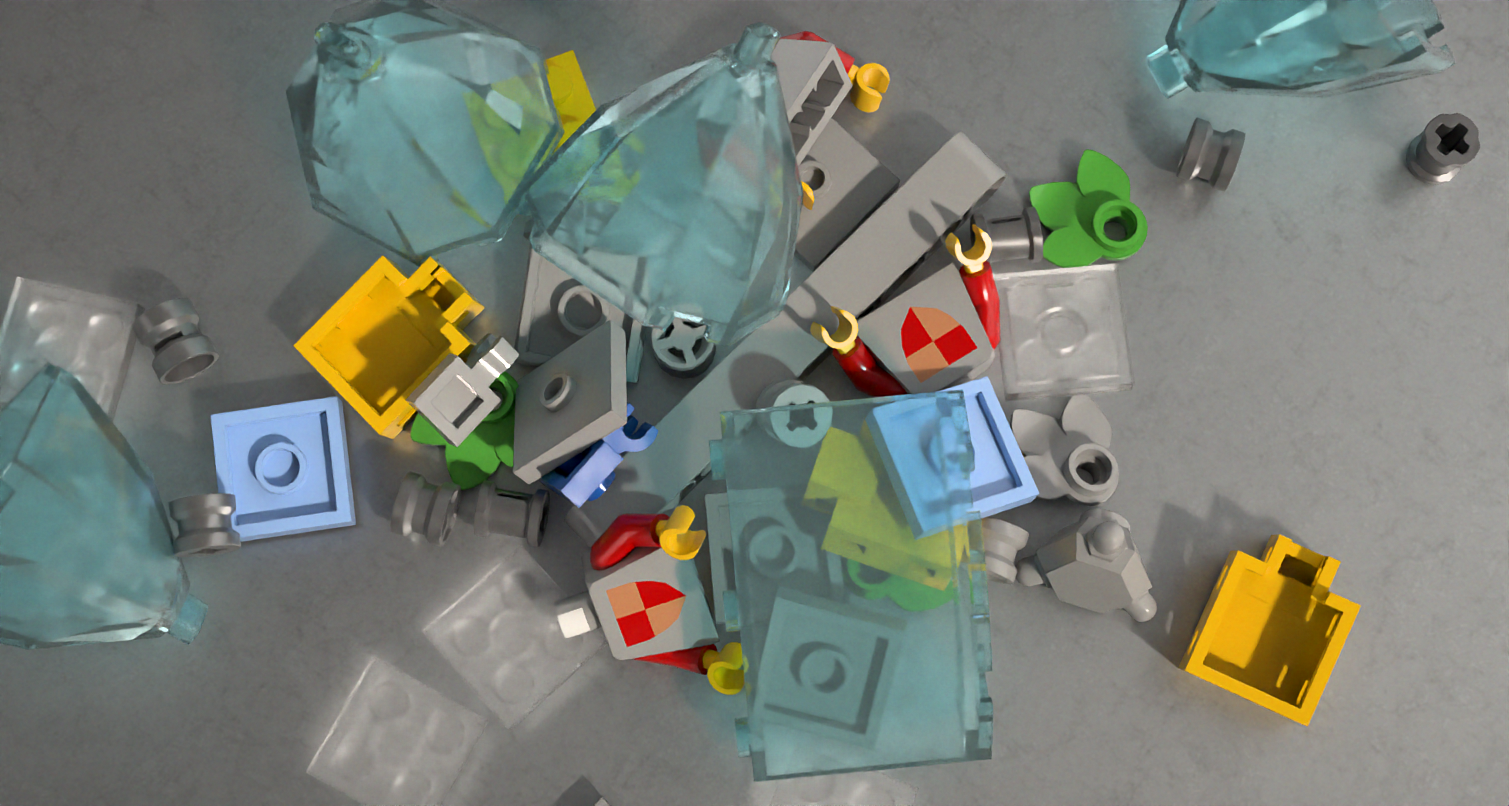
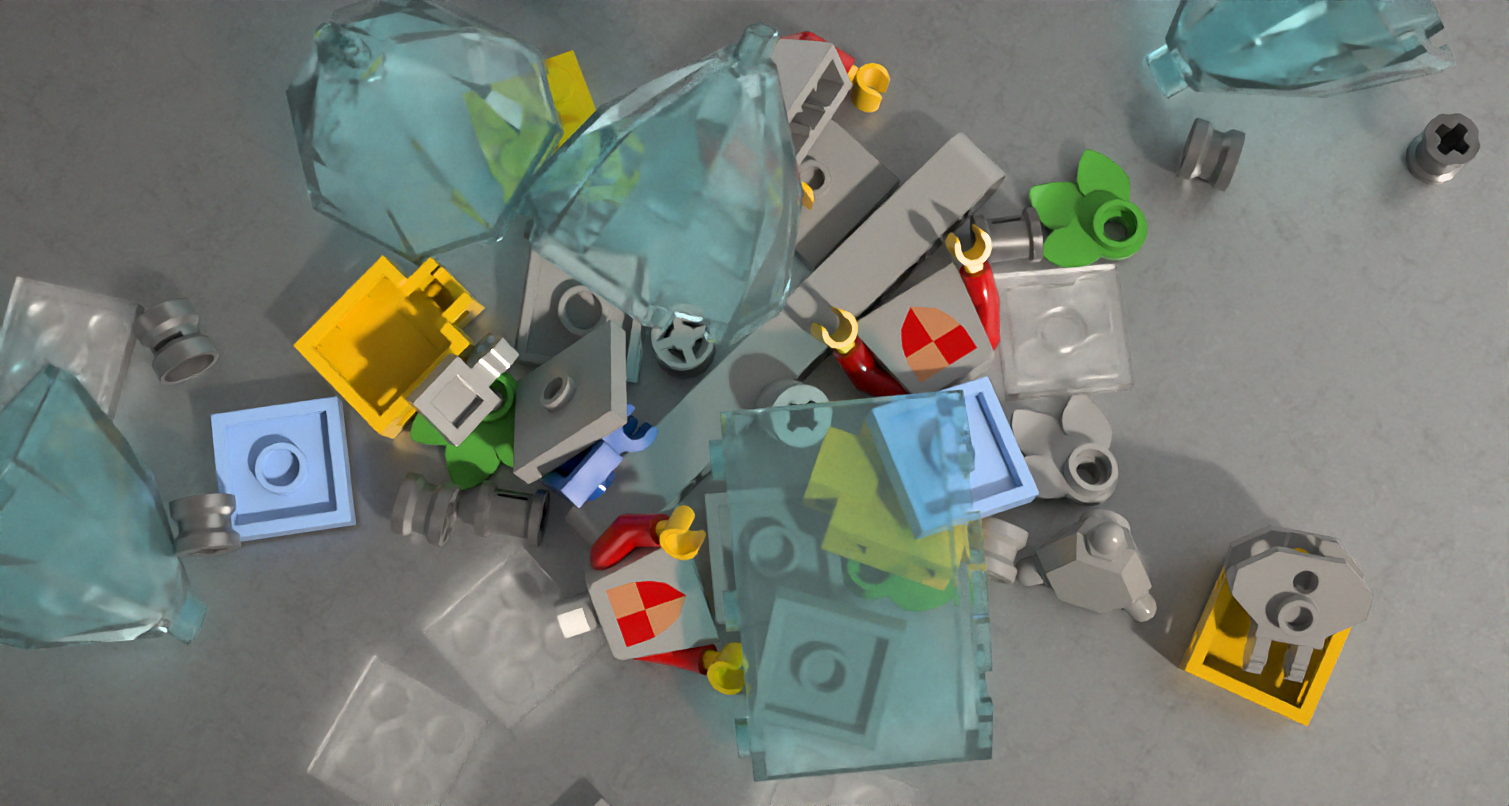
(1294, 593): none -> light grey hinge

